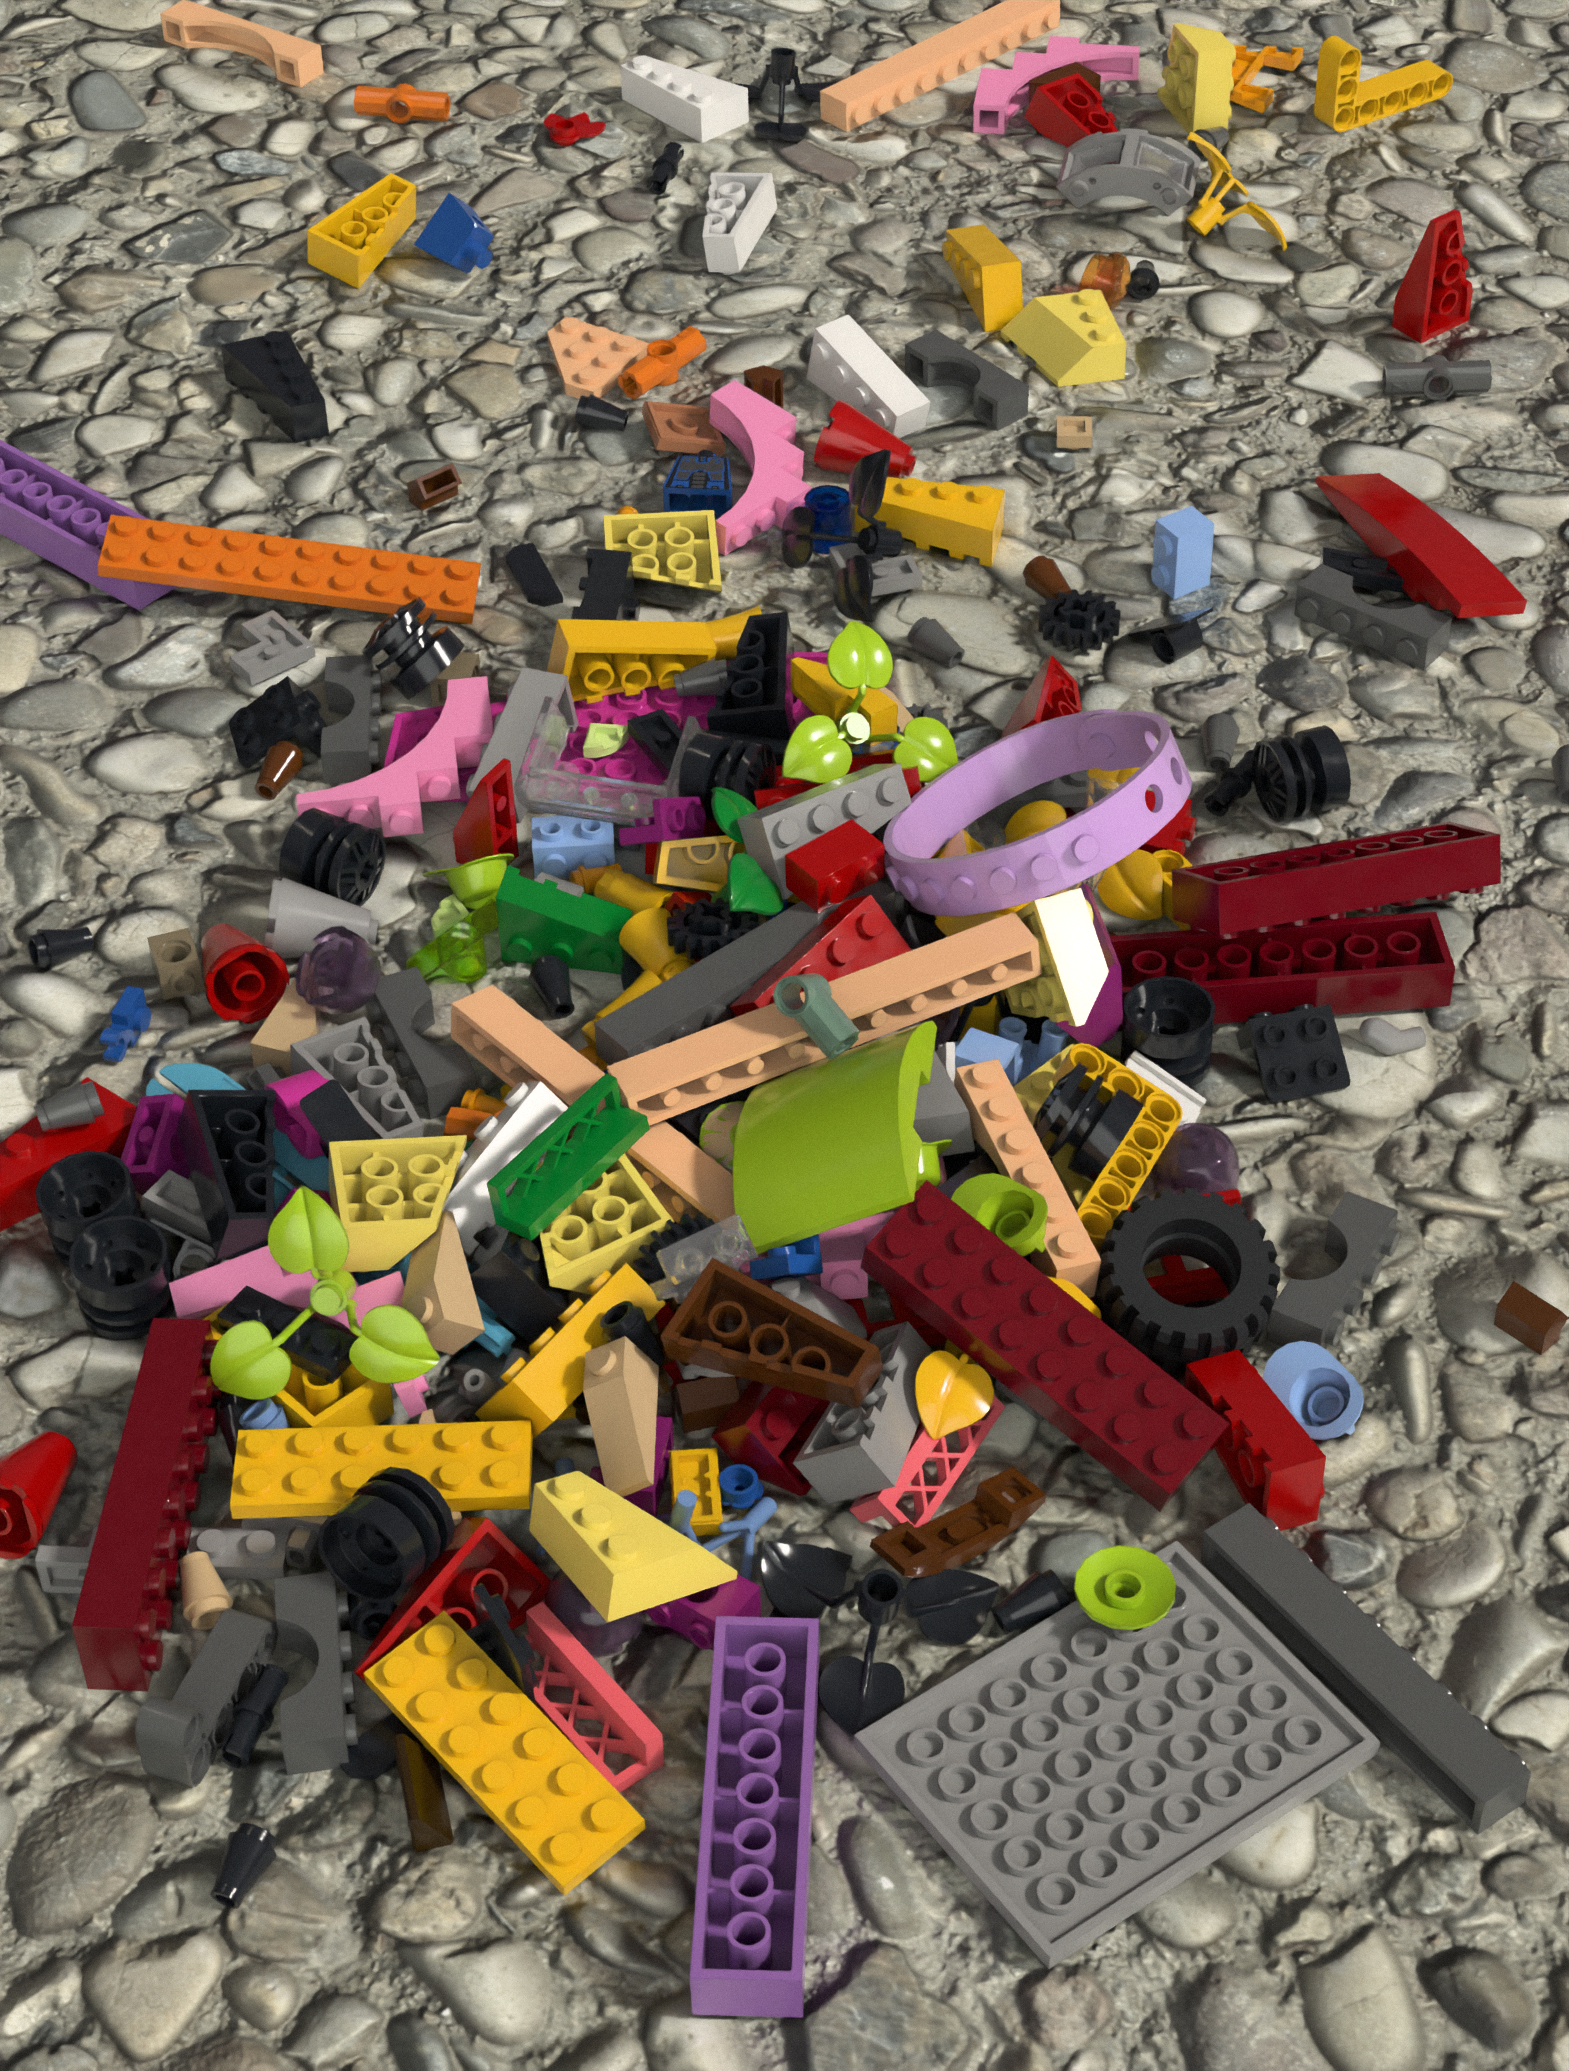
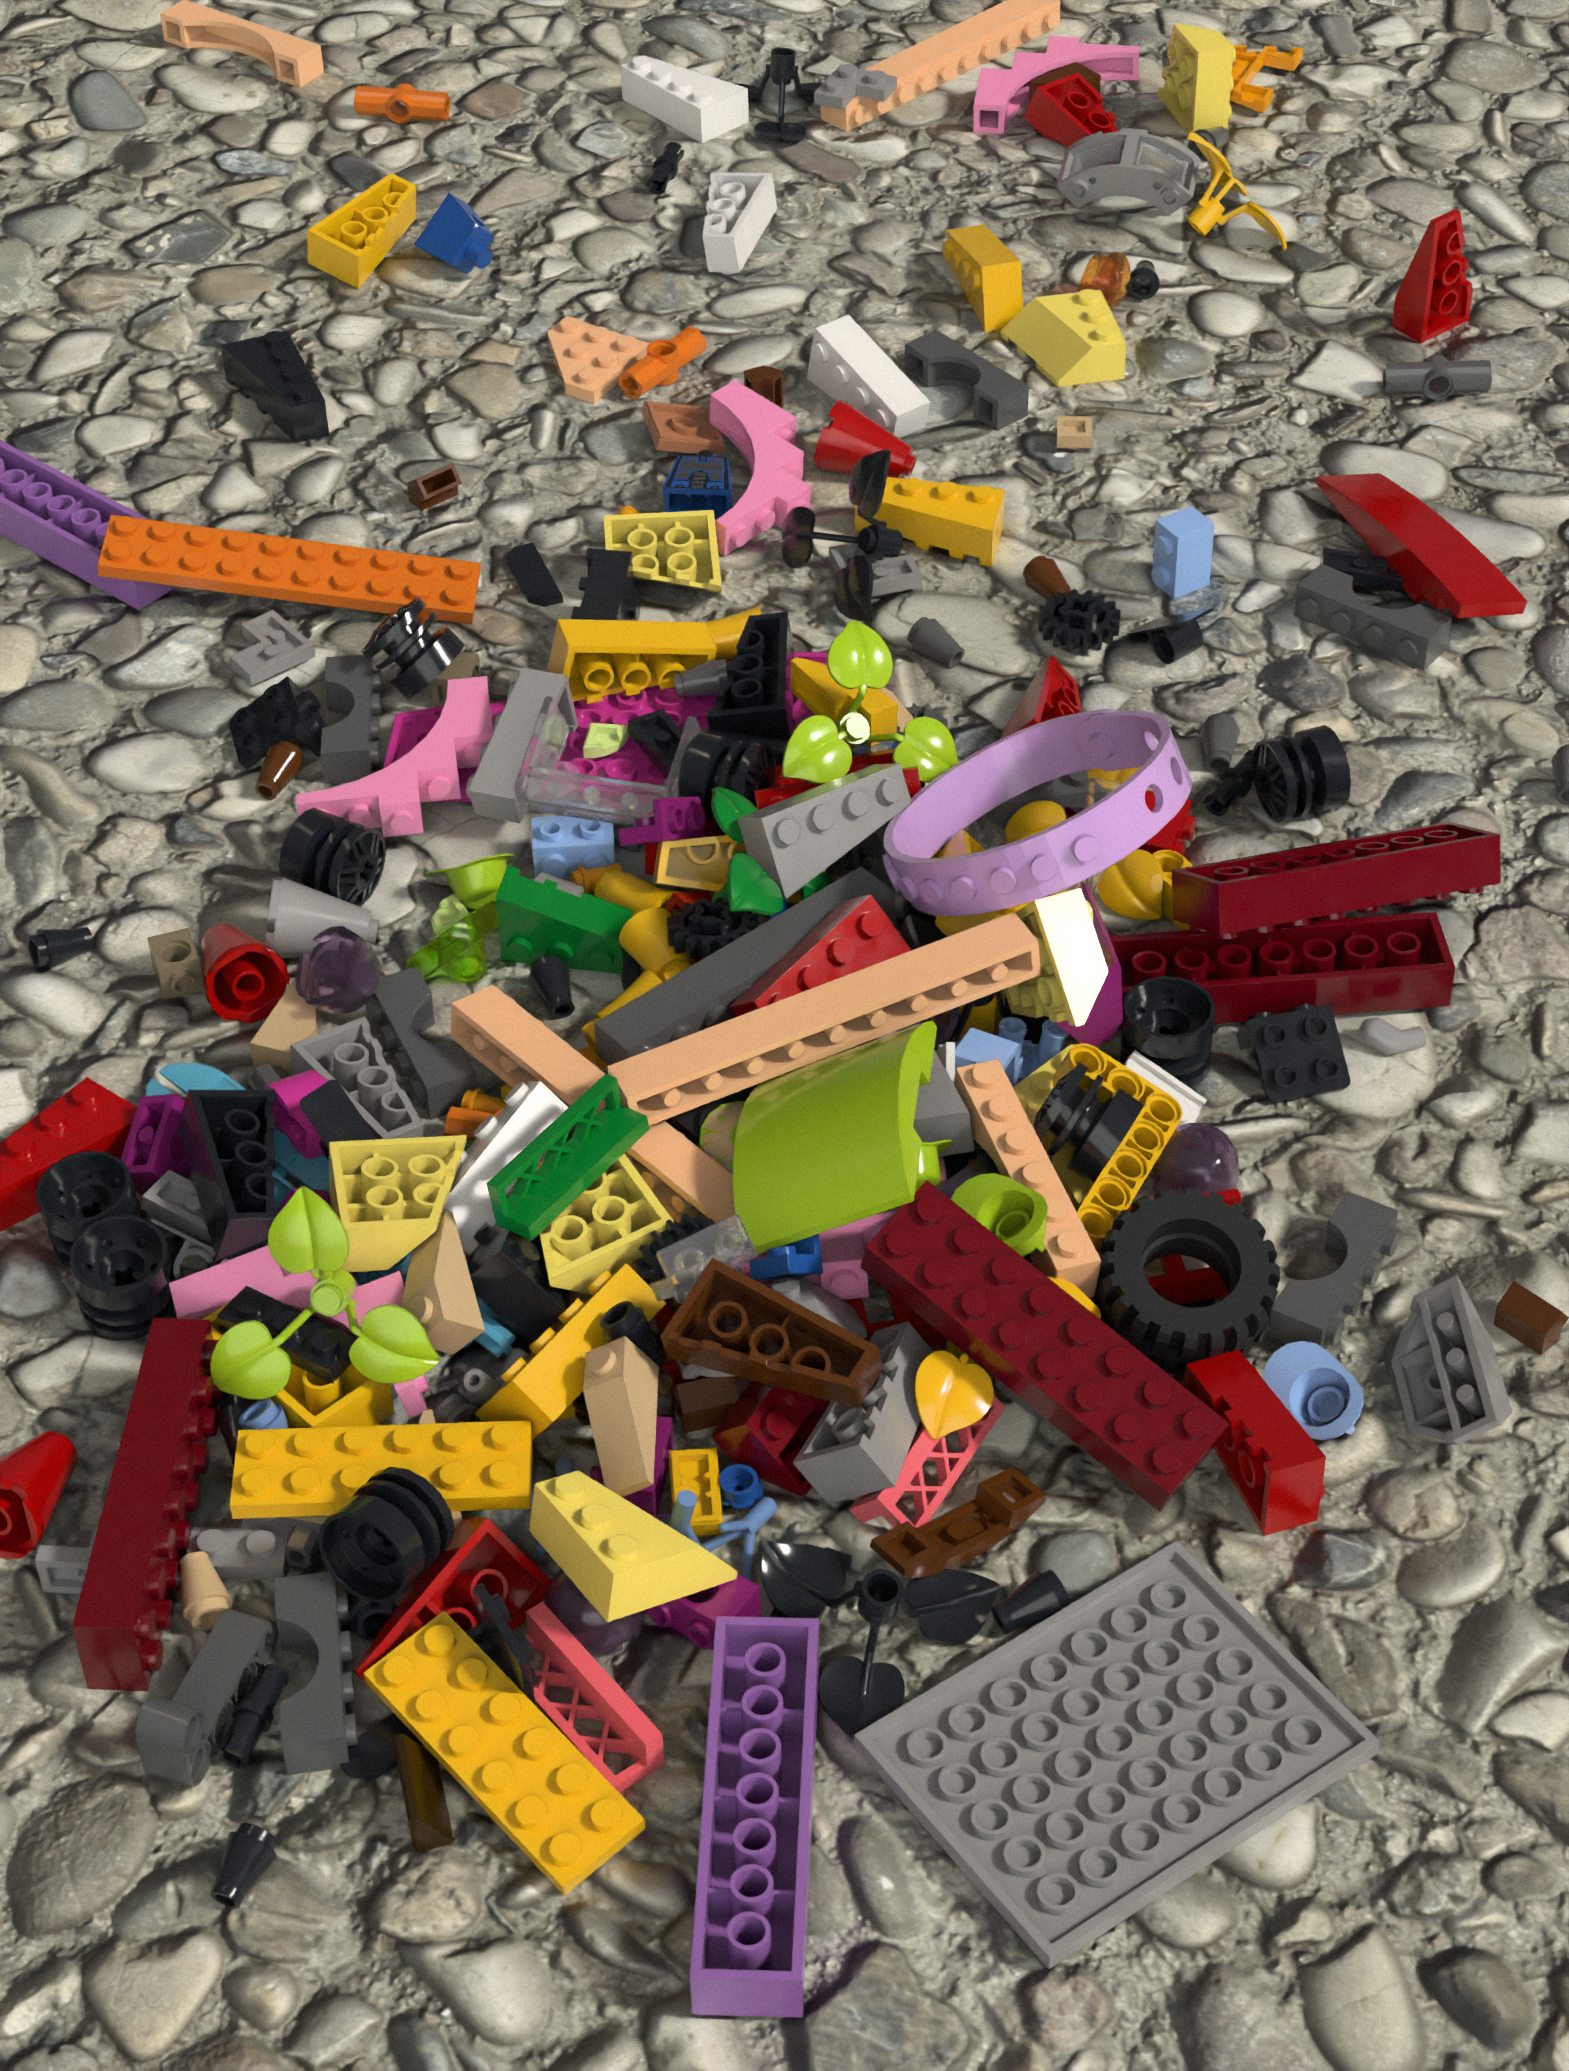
(70, 1108): dark grey cone -> none
(129, 1020): blue plate -> none
(488, 819): red slope -> none
(569, 130): red plate -> none
(599, 414): black cone -> none
(818, 1014): sand green piece -> none
(831, 512): clear blue wheel -> none
(835, 866): red brick -> none
(851, 81): none -> light grey plate
(1125, 1573): lime dish -> none
(1347, 103): yellow beam -> none
(1366, 1668): dark grey brick -> none
(1448, 1368): none -> light grey wedge

